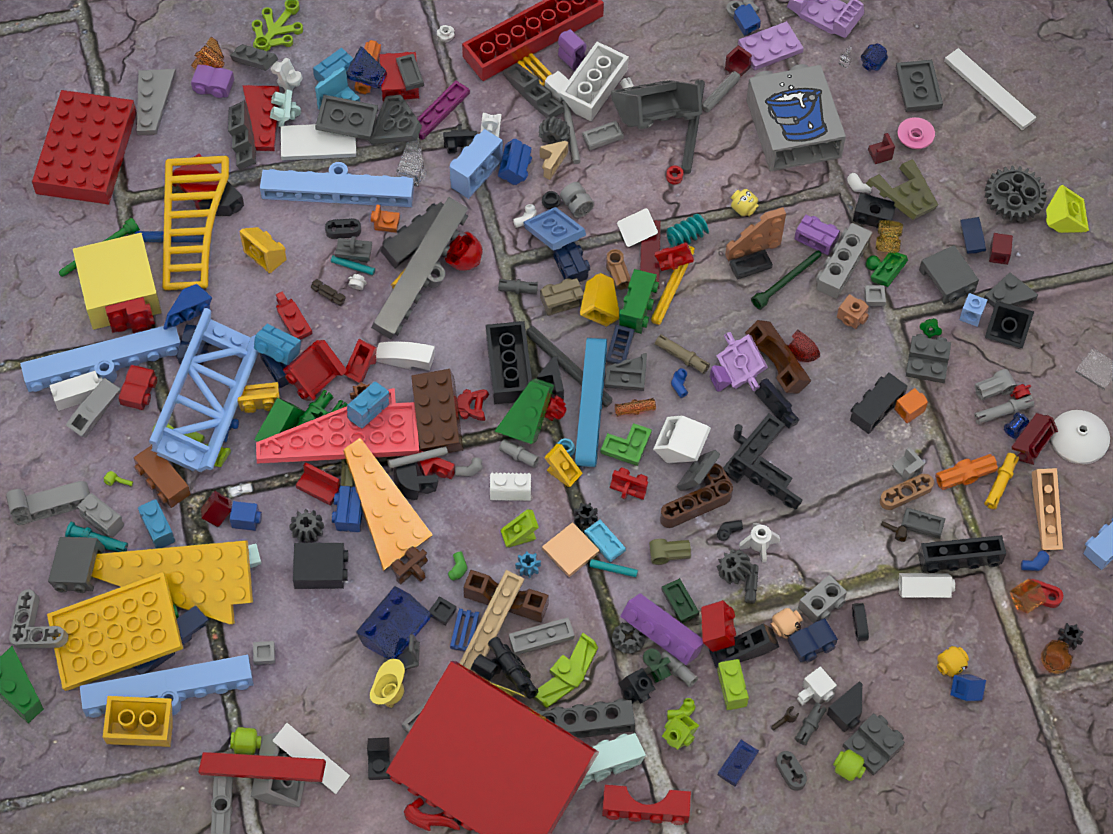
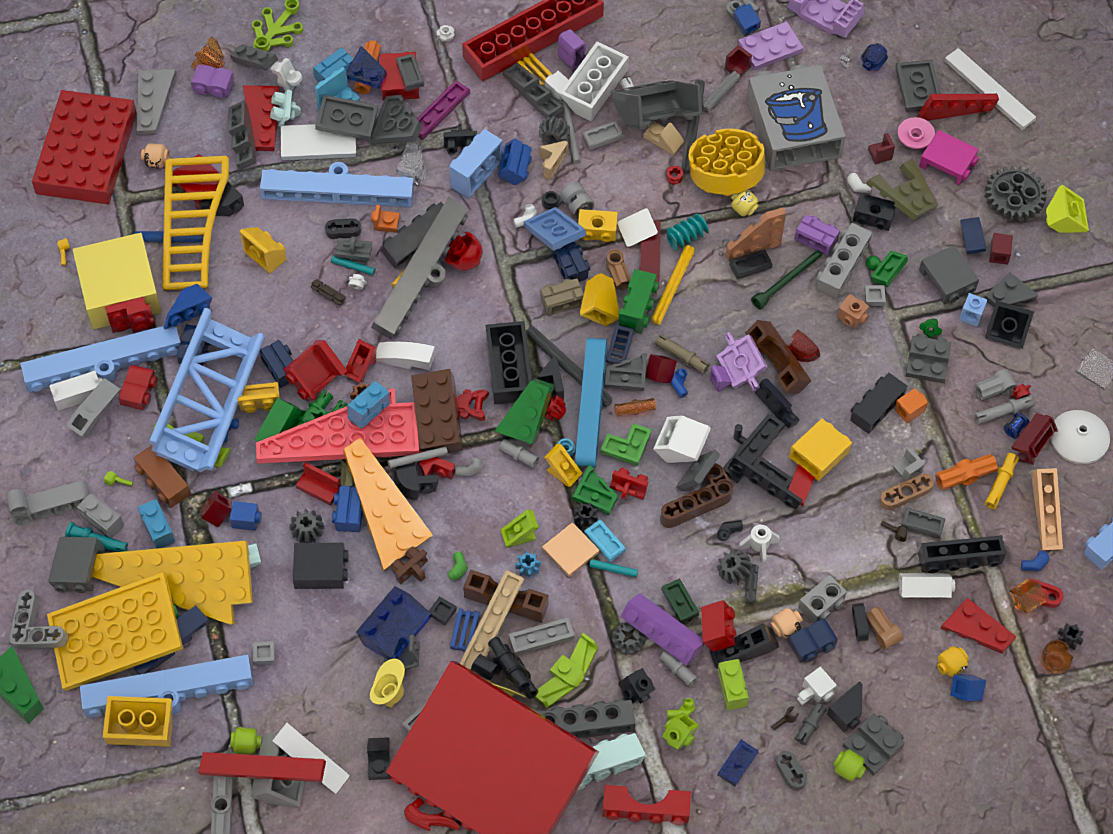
(63, 245): none -> yellow hand
(129, 227): green piece -> none
(155, 155): none -> light nougat head
(277, 344): dark azure brick -> none
(292, 317): red hinge -> none
(491, 123): white hips -> none
(510, 486): white brick -> none
(518, 286): dark grey pin -> none
(595, 491): none -> green wing
(604, 219): none -> yellow brick
(657, 667): dark green hips -> none
(660, 368): none -> dark red panel
(664, 137): none -> tan slope
(664, 551): olive piece -> none
(674, 257): red hips -> none
(727, 161): none -> yellow brick
(801, 483): none -> red tile
(820, 449): none -> yellow brick
(886, 633): none -> medium nougat piece
(889, 236): clear yellow wheel -> none
(950, 156): none -> dark pink panel
(951, 105): none -> red wing
(979, 626): none -> red wing

